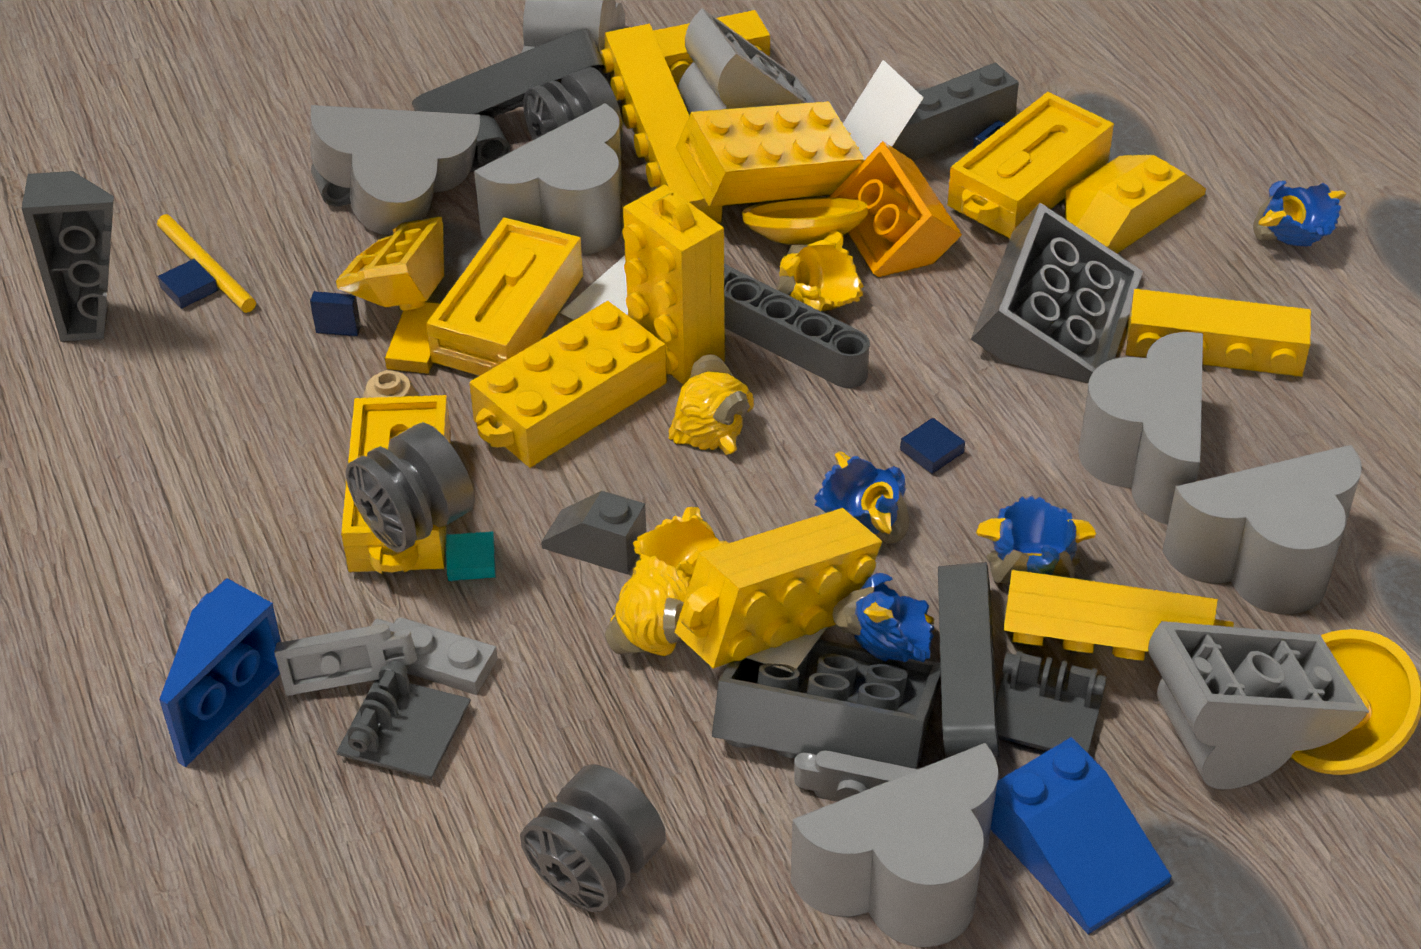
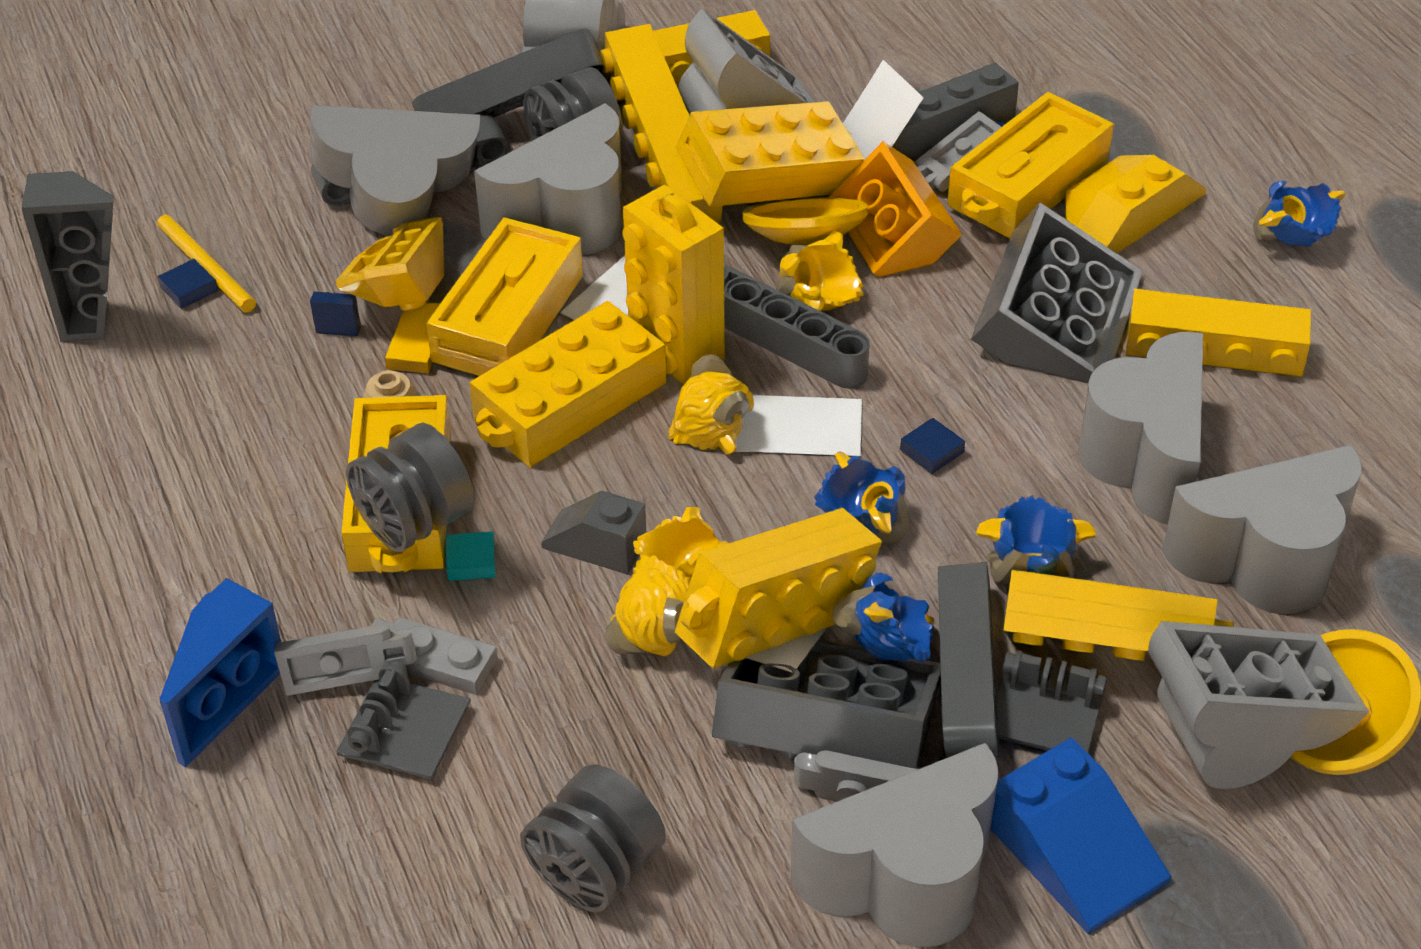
(802, 426): none -> white sticker
(937, 161): none -> light grey hinge

